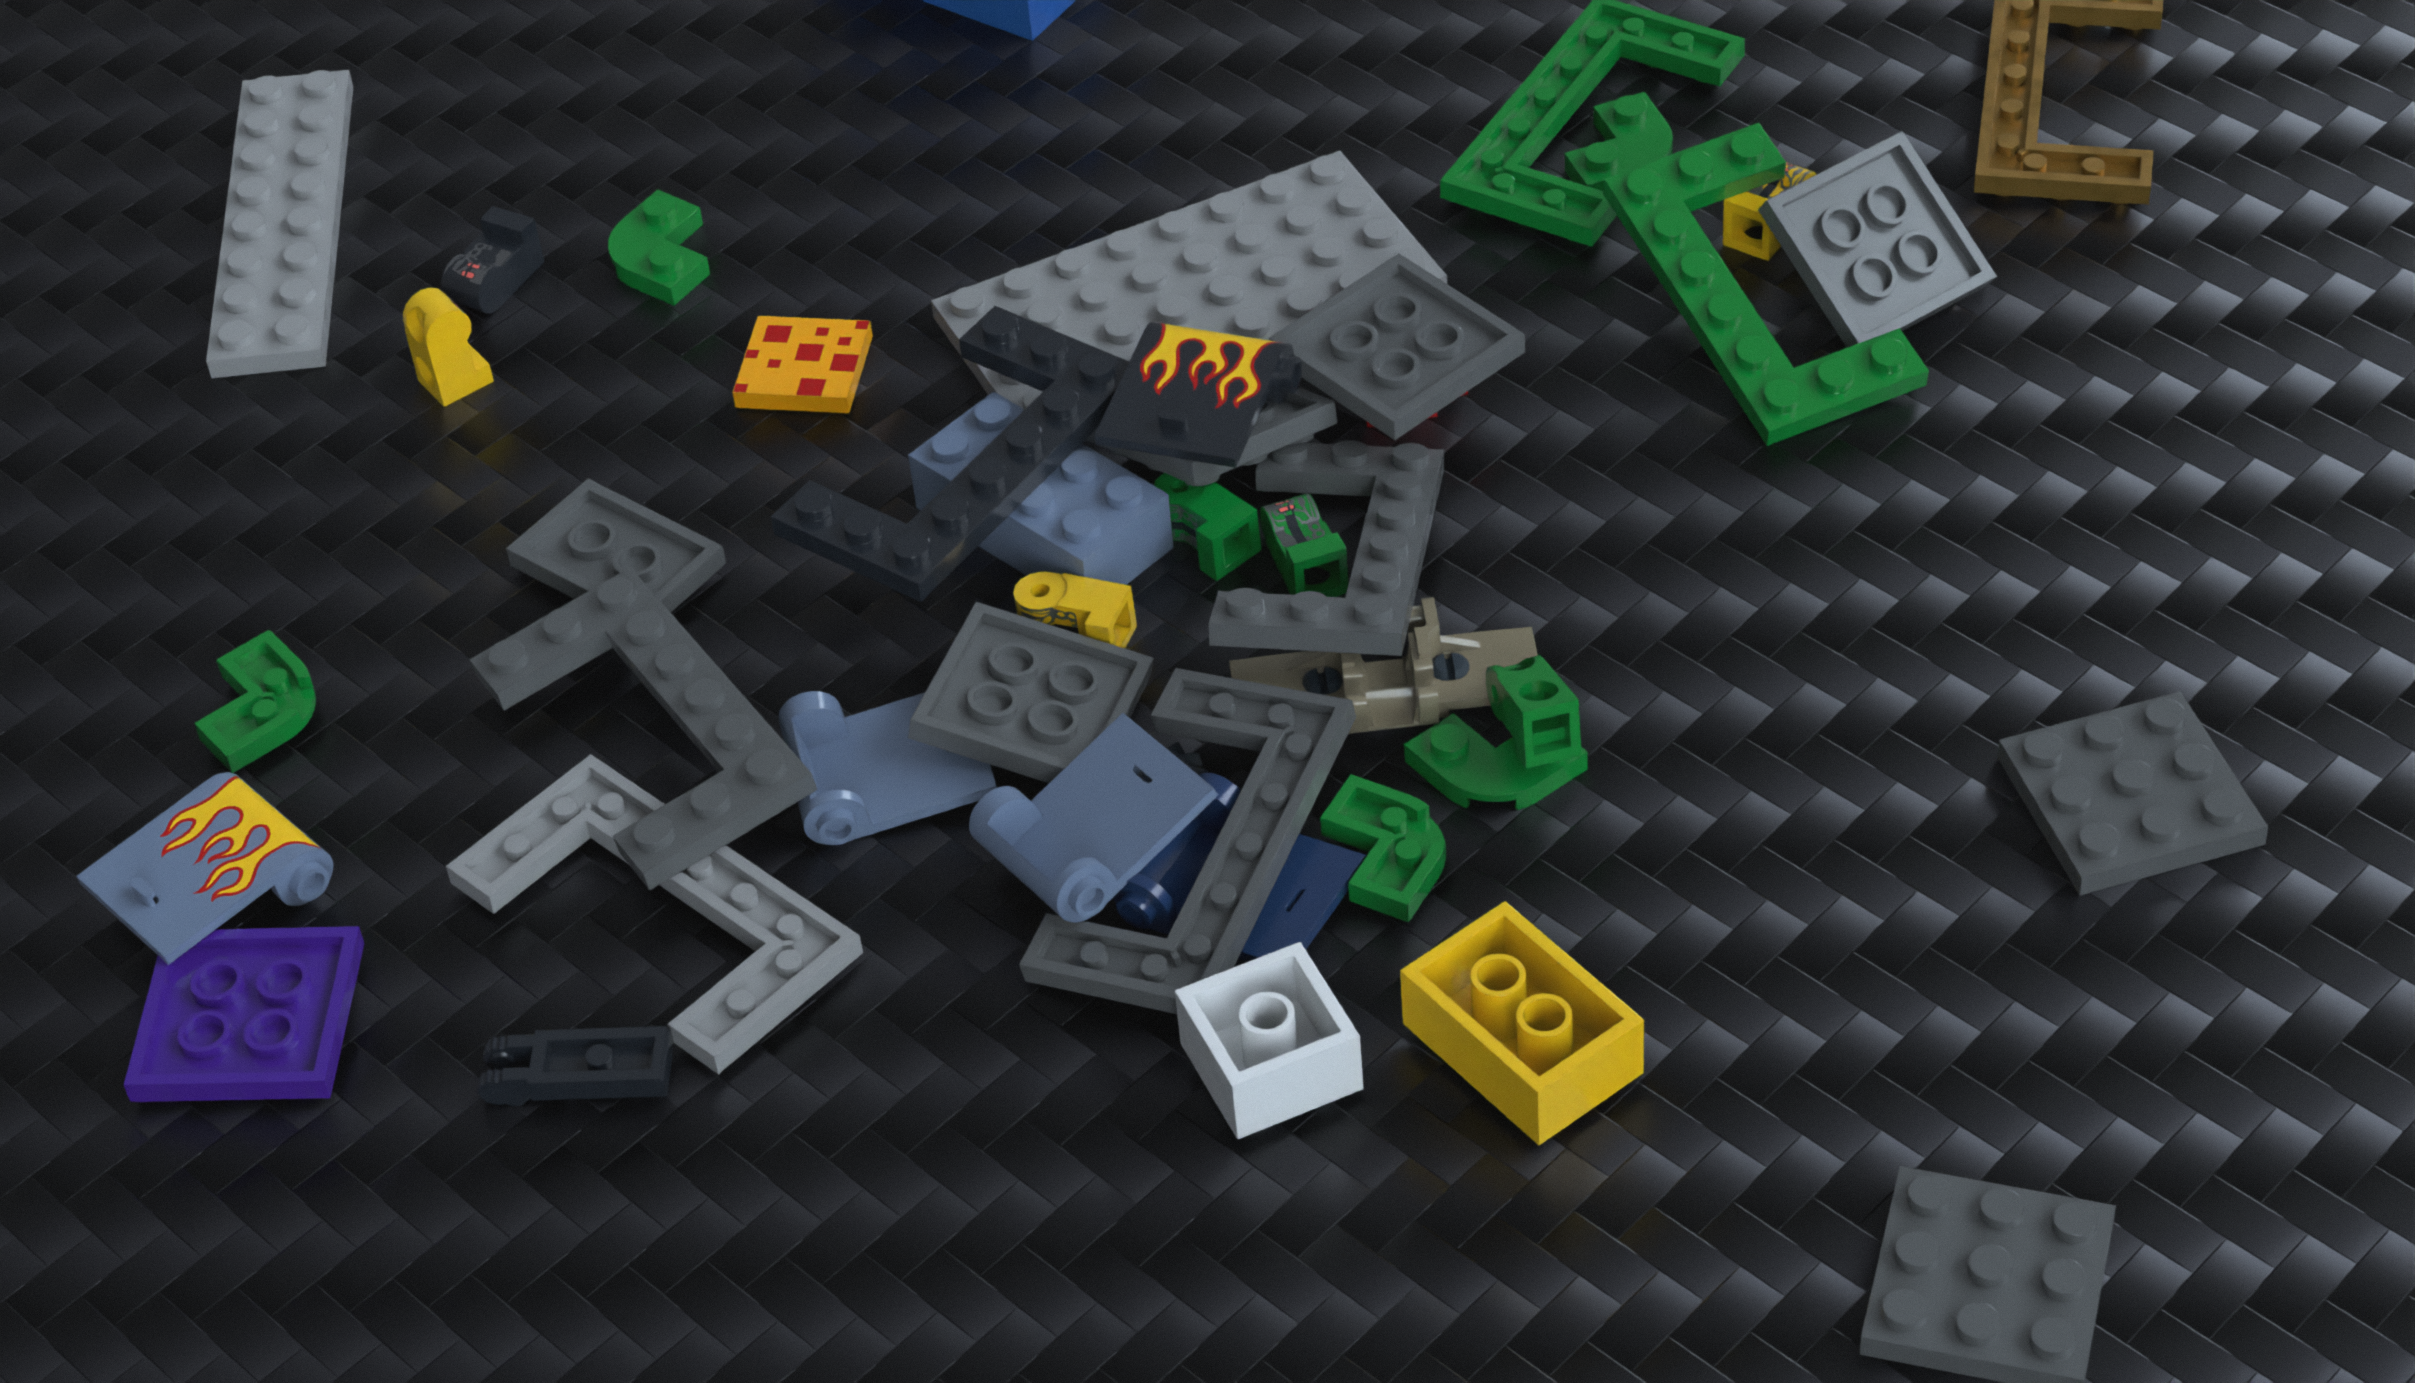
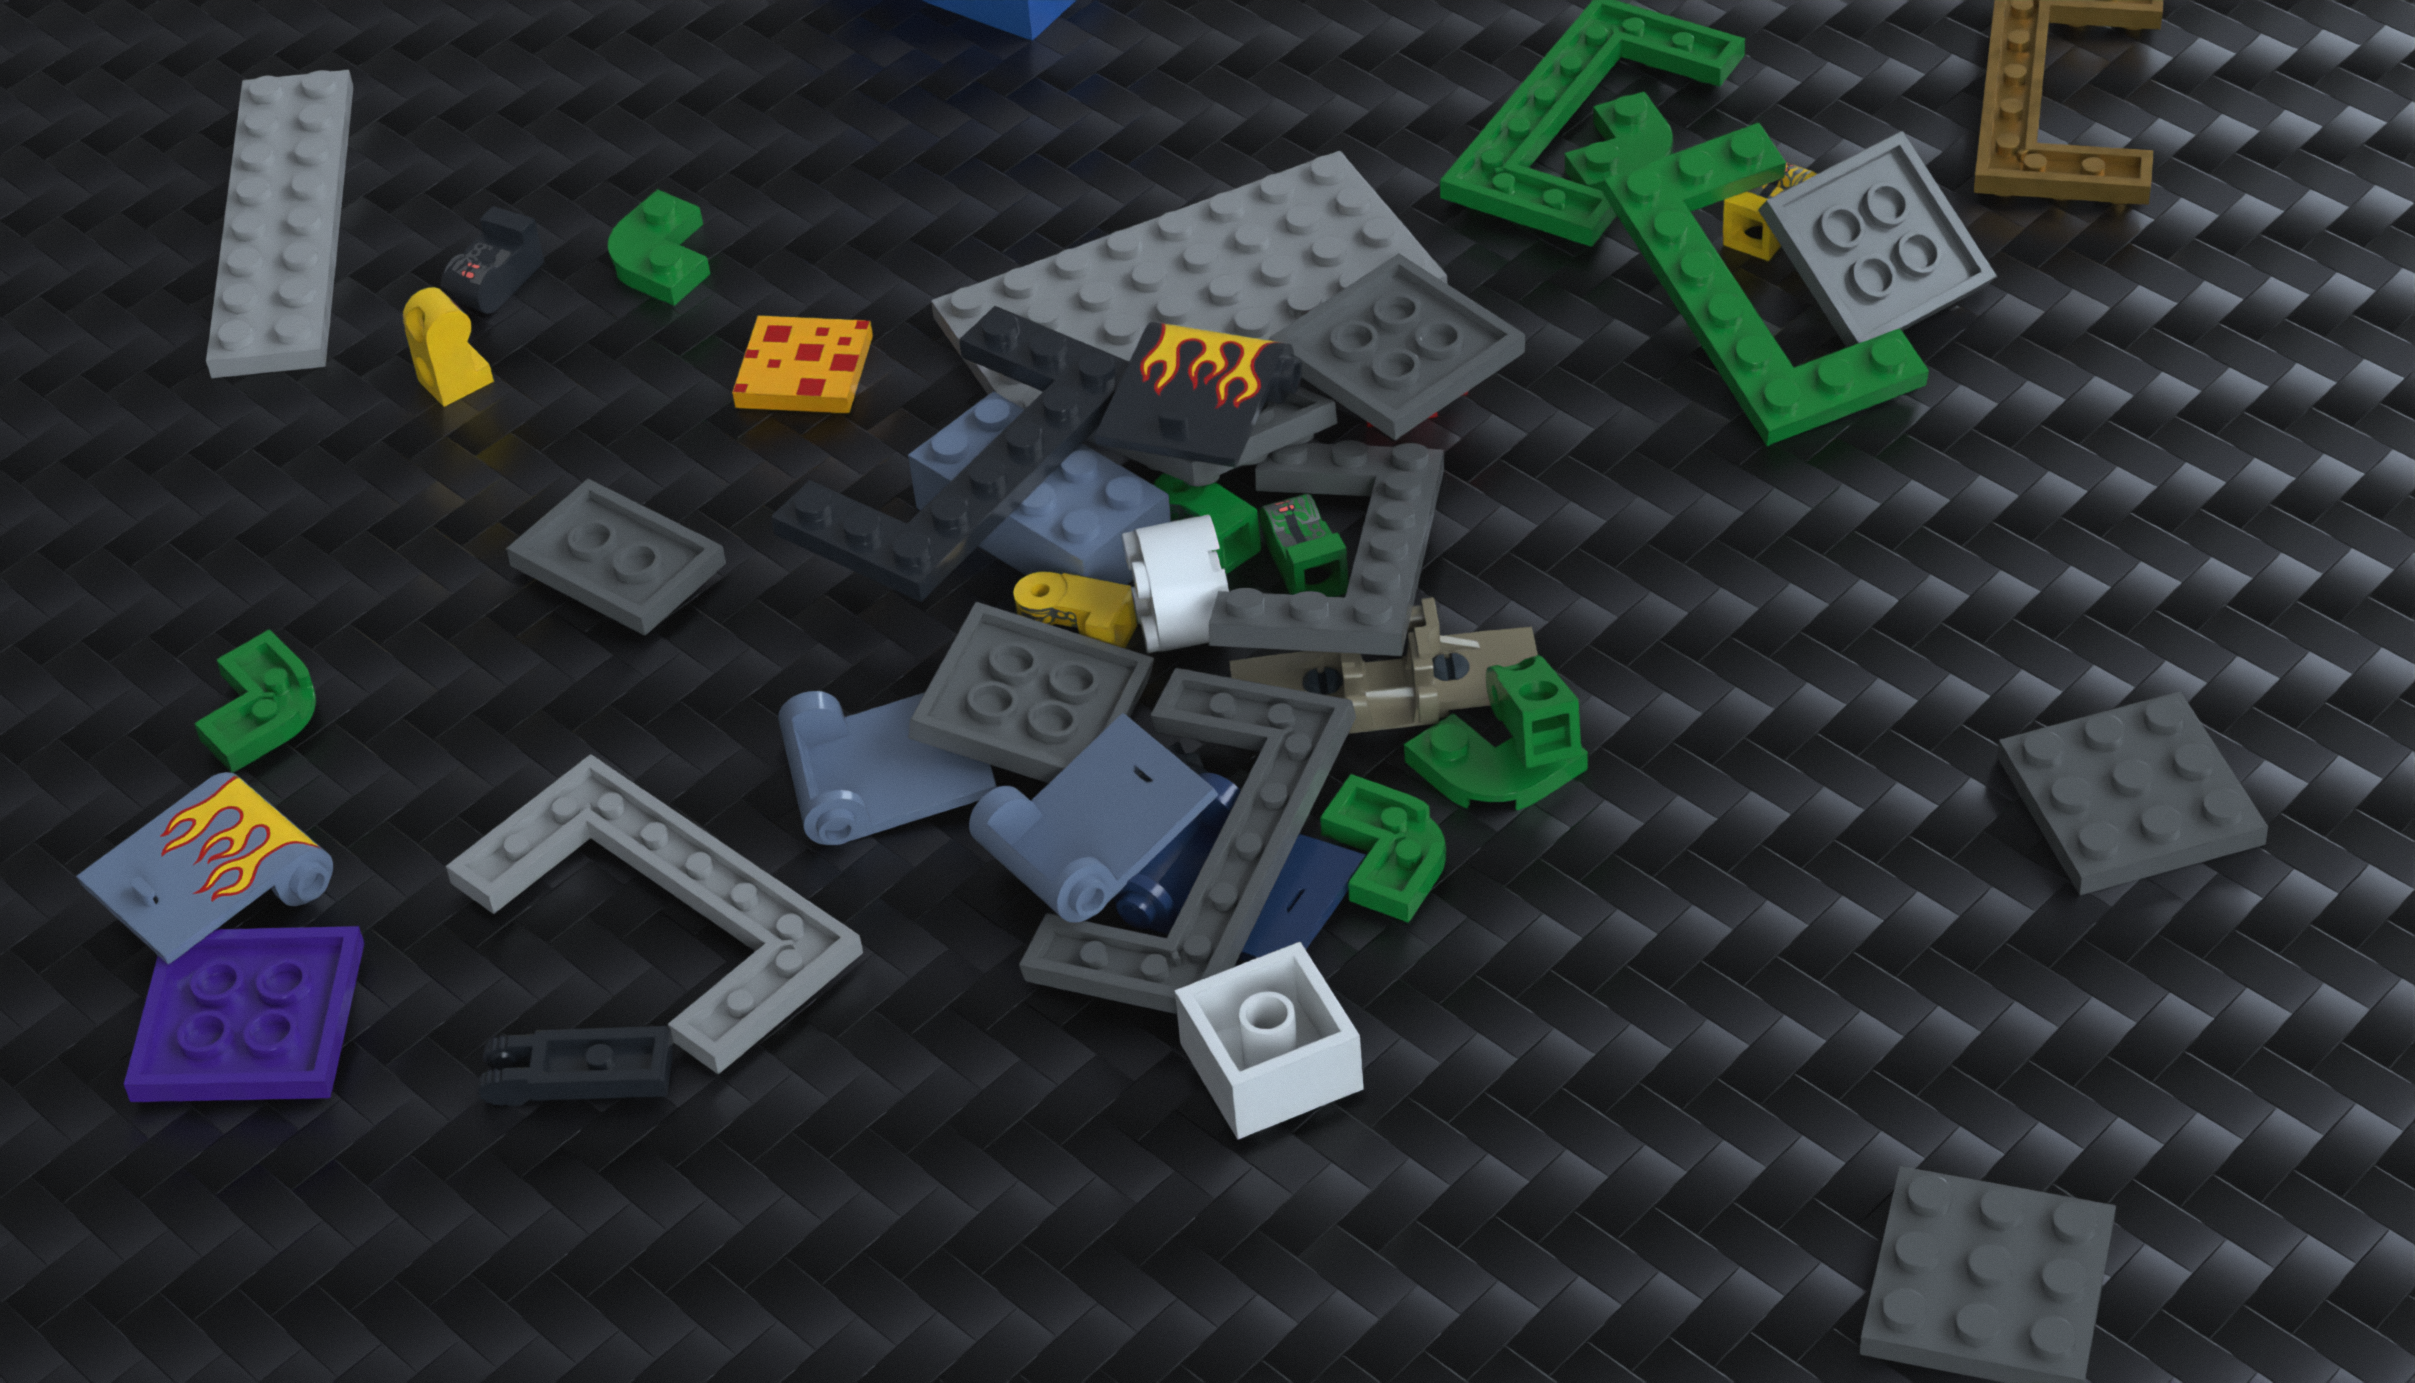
(754, 764): dark grey plate -> none
(1174, 581): none -> white brick
(1522, 1022): yellow brick -> none

